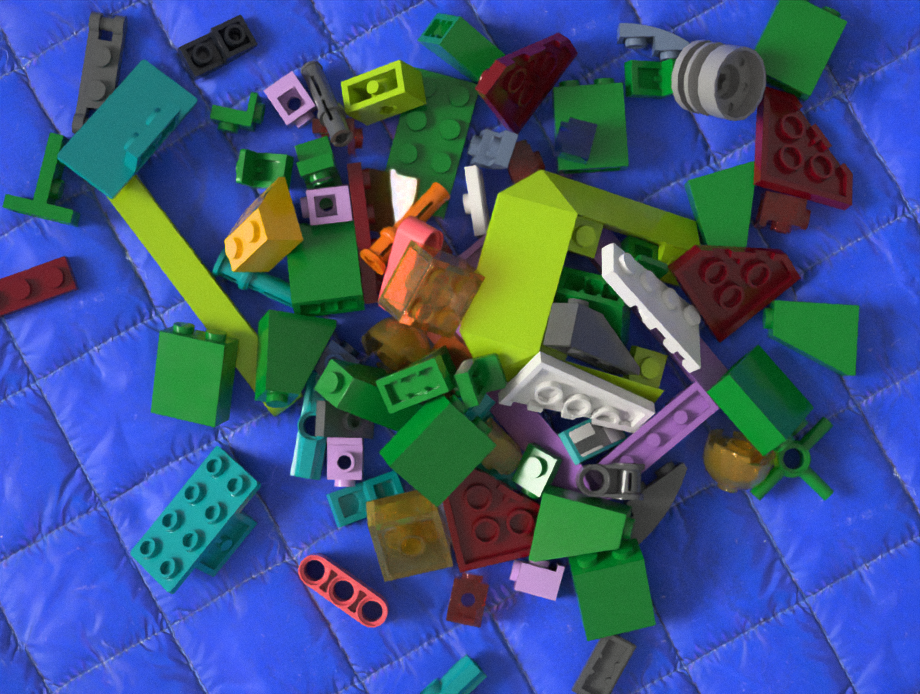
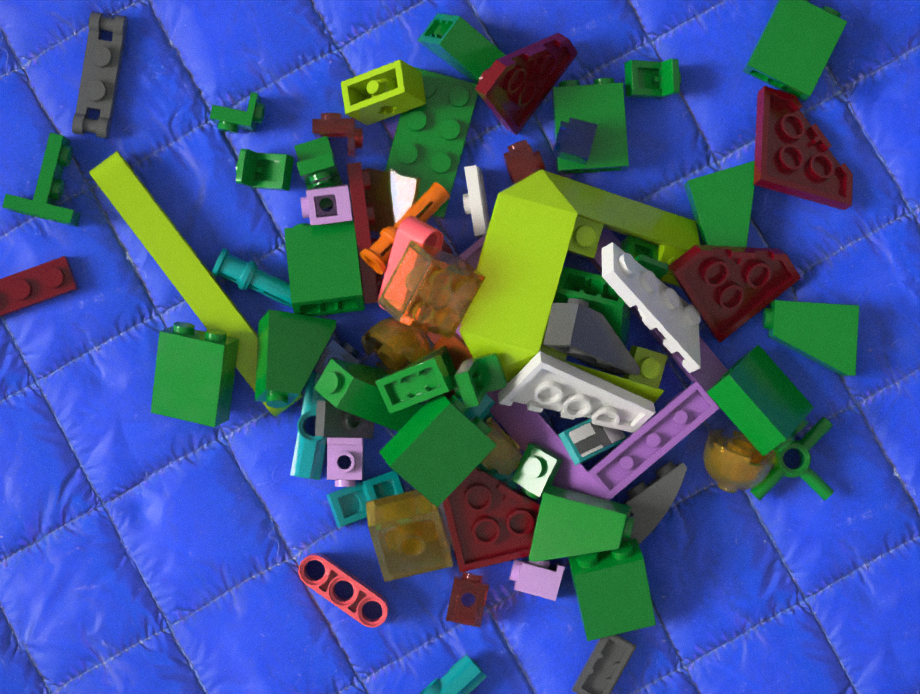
(127, 129): teal bracket -> none
(200, 523): teal bracket -> none
(217, 48): black slope -> none
(264, 231): yellow slope -> none
(285, 90): lavender brick -> none
(330, 112): dark grey pin -> none
(492, 149): sand blue slope -> none
(614, 480): dark grey piece -> none
(663, 43): sand blue slope -> none
(718, 80): light grey wheel -> none
(782, 213): clear red brick -> none

